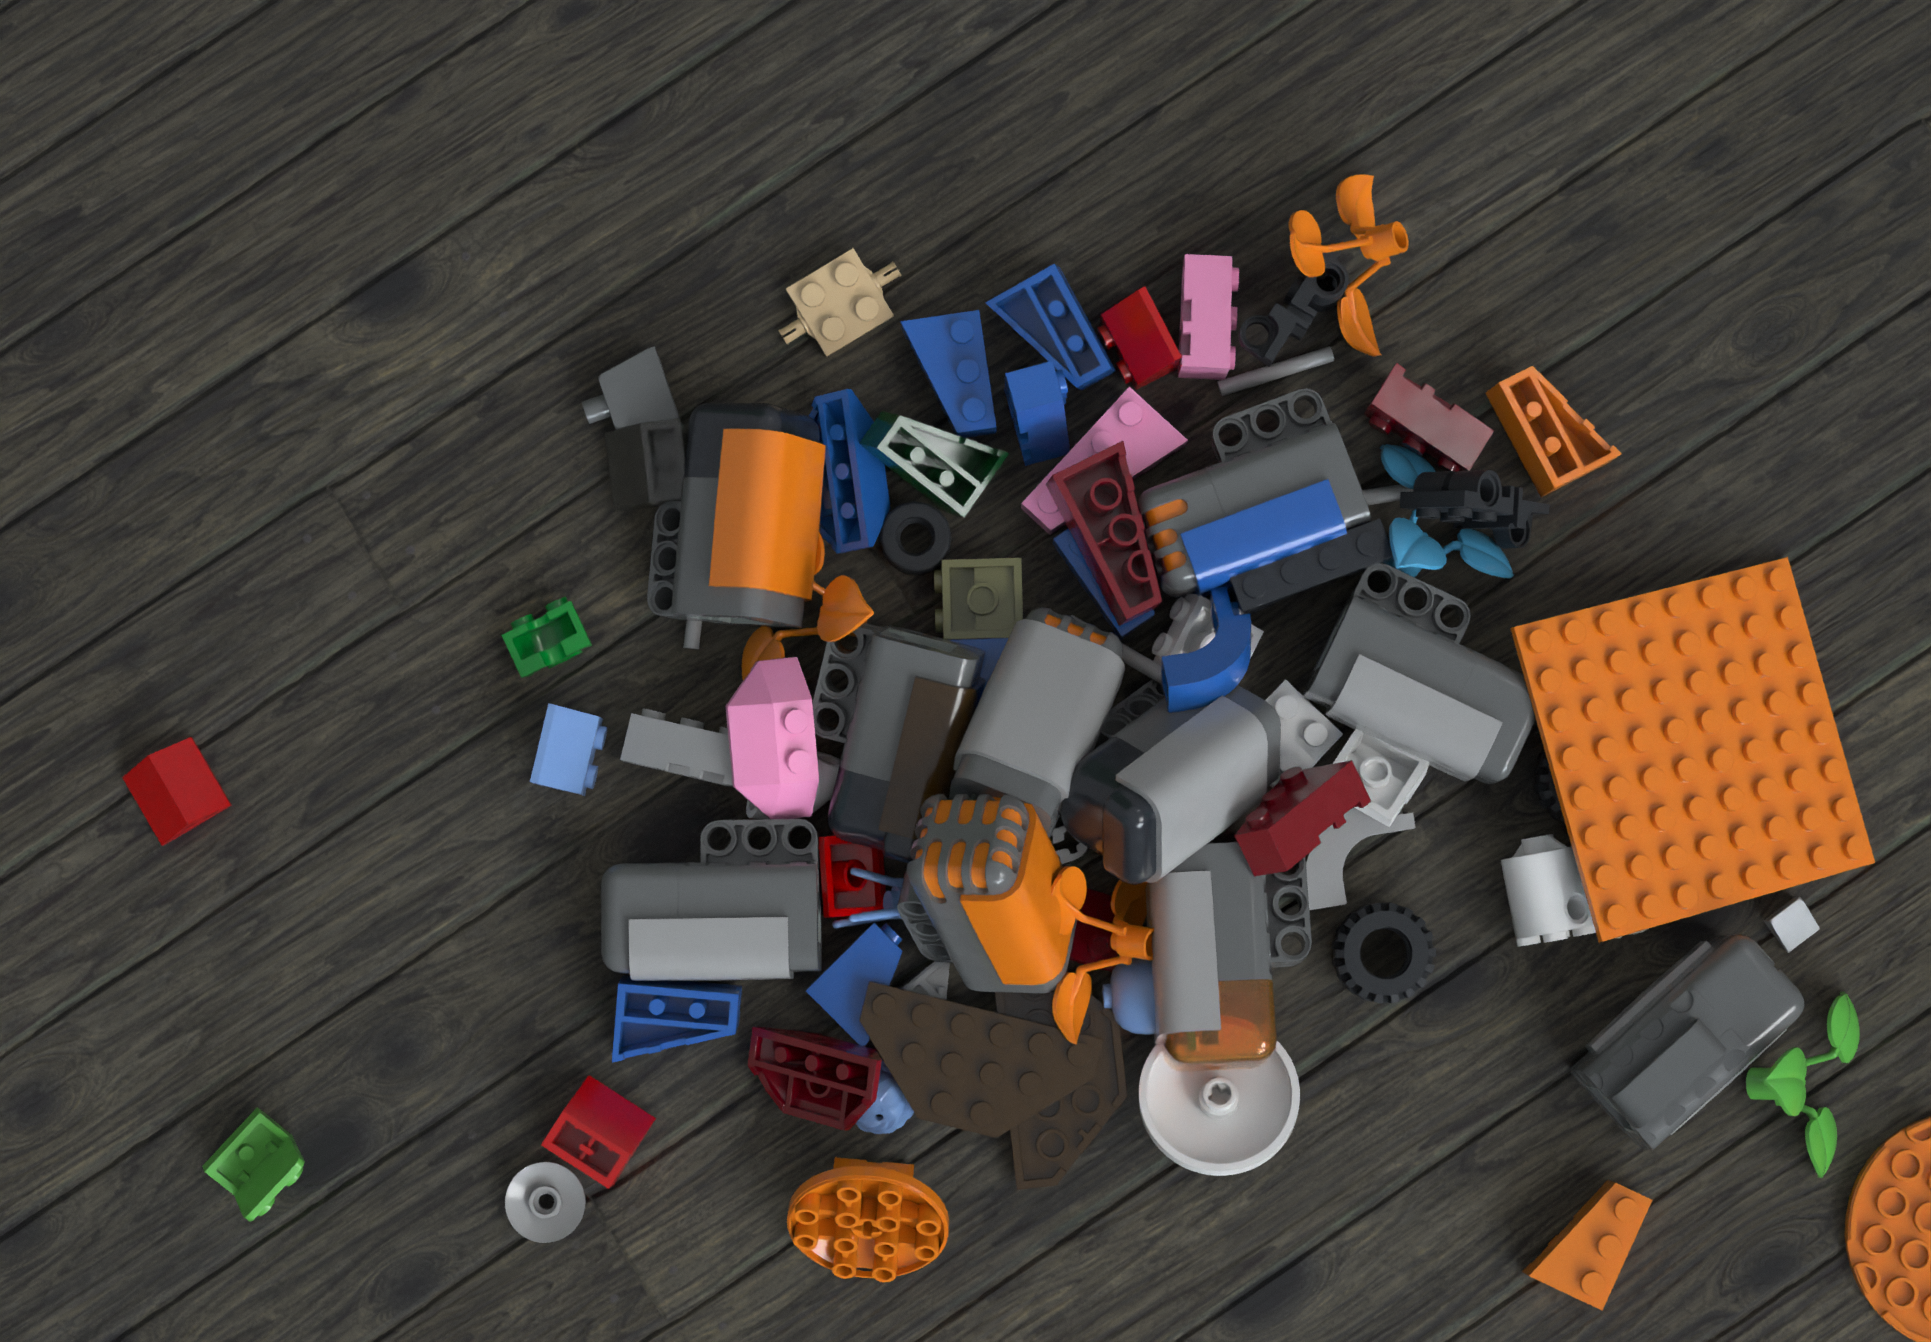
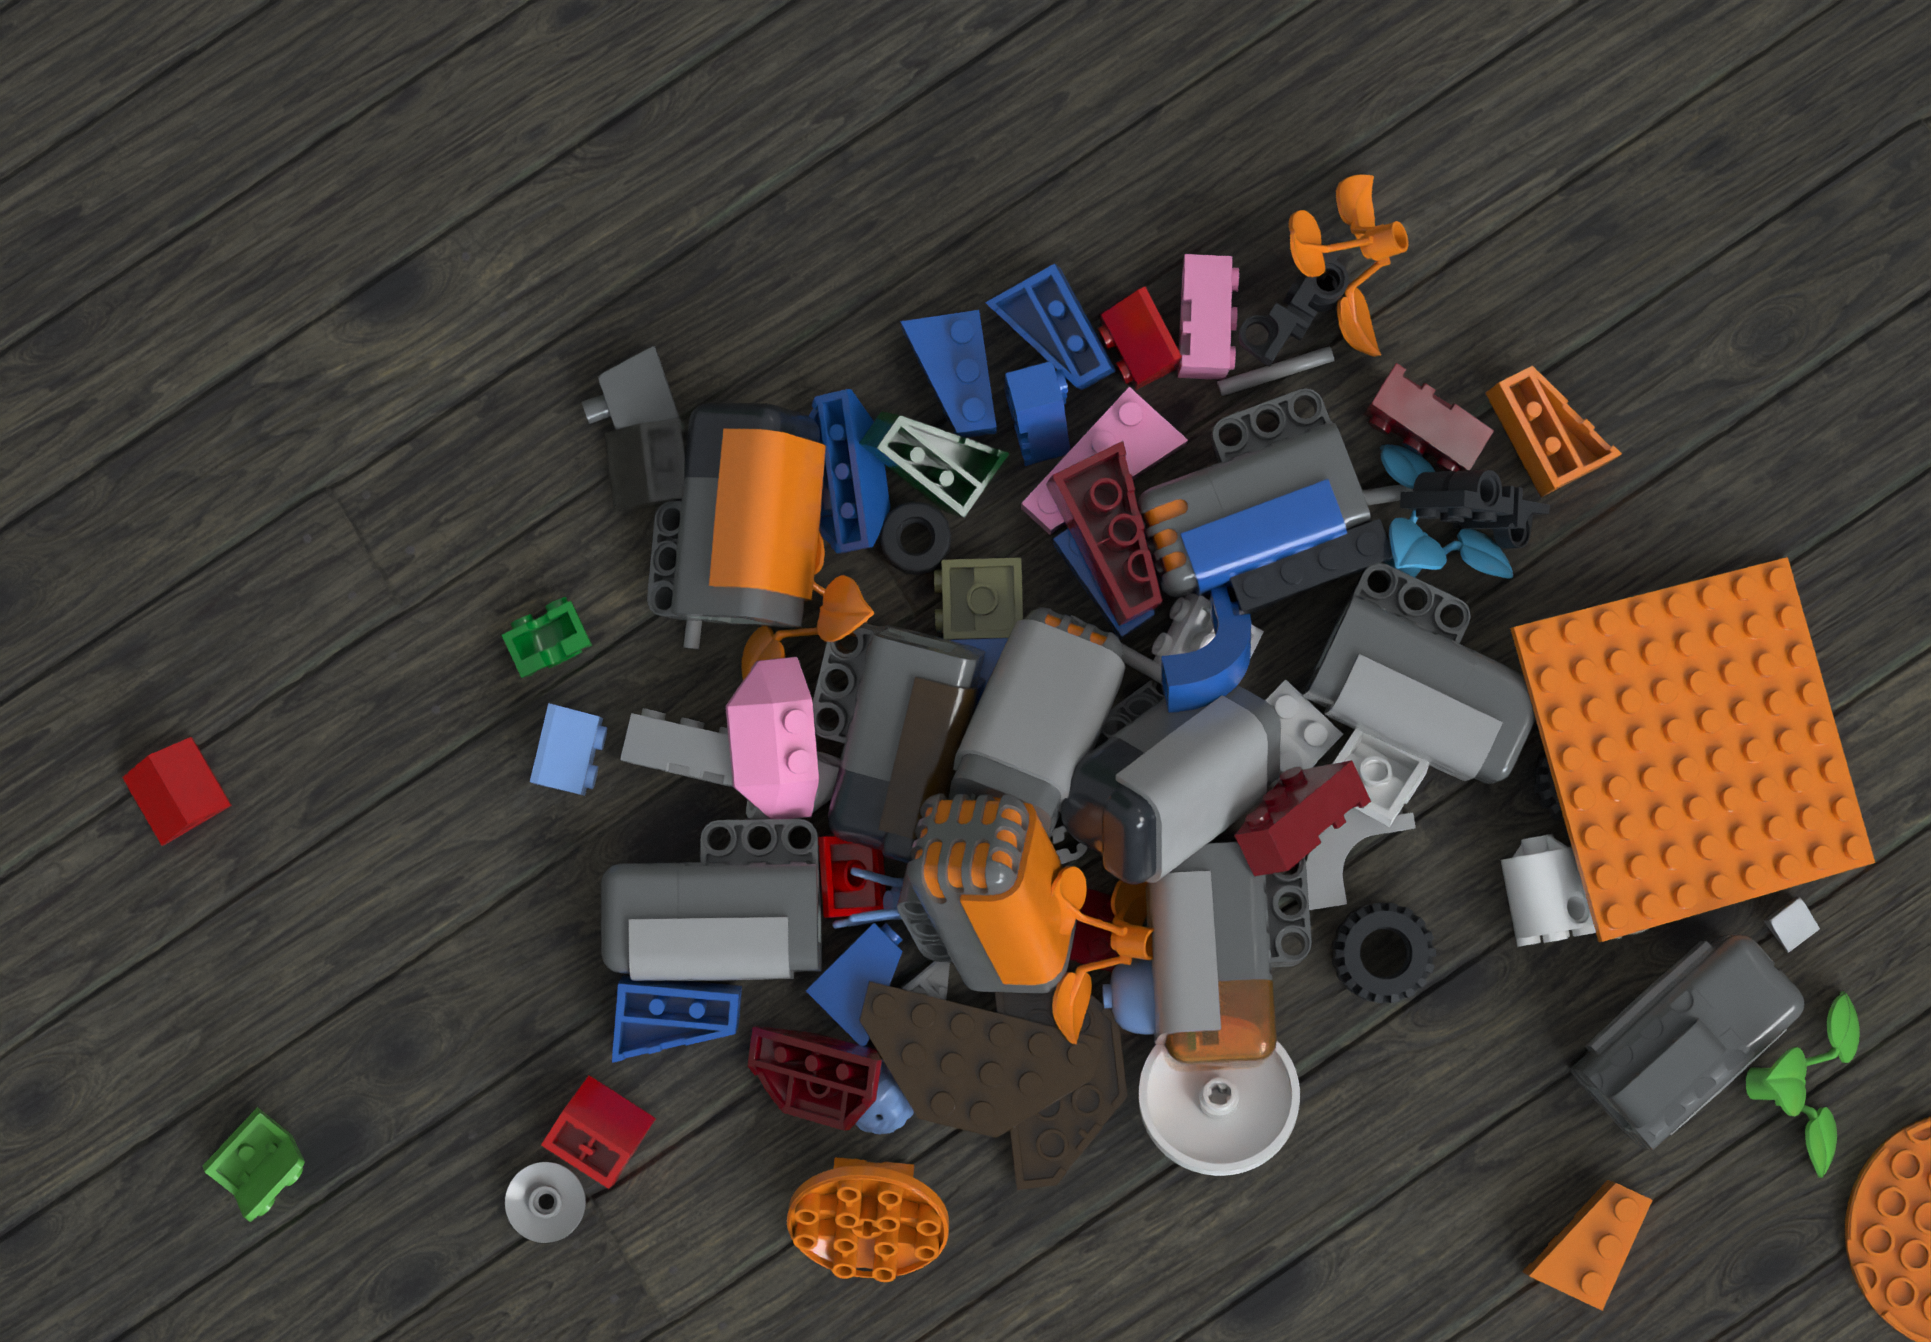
(839, 302): tan plate -> none

